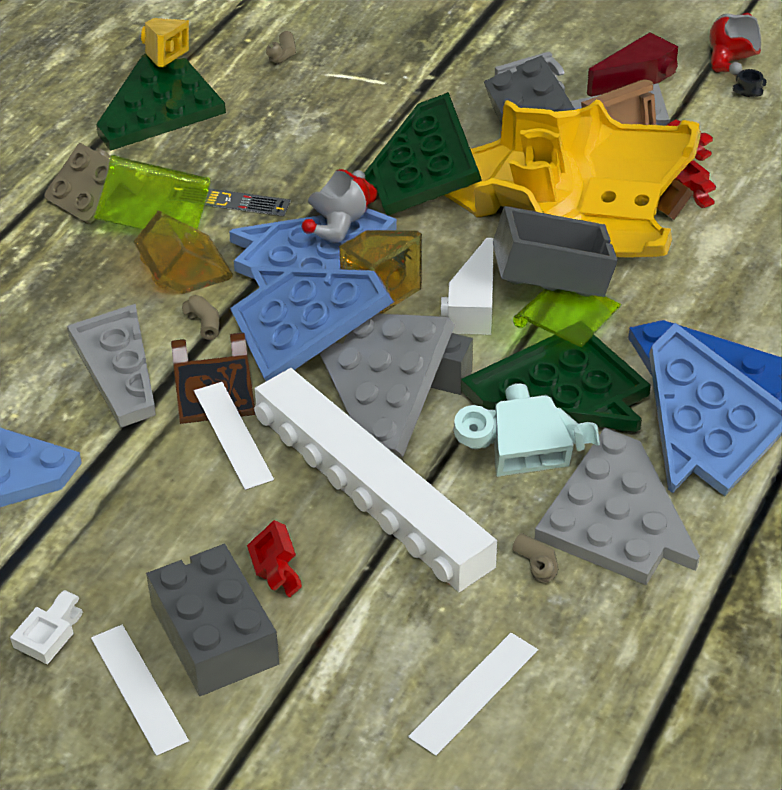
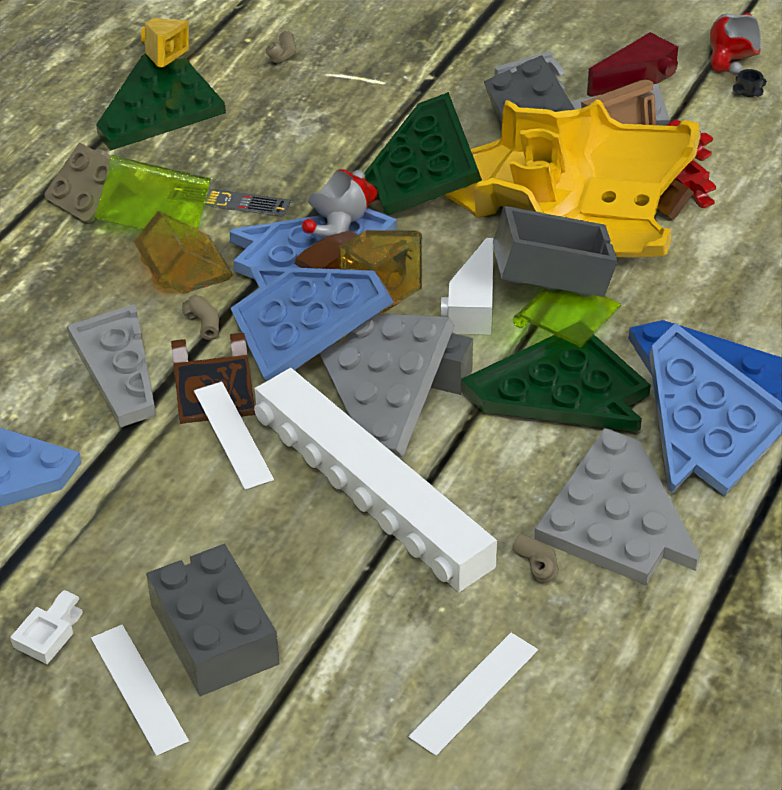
(270, 557): red plate -> none
(325, 252): none -> reddish brown slope
(525, 432): light aqua torso -> none

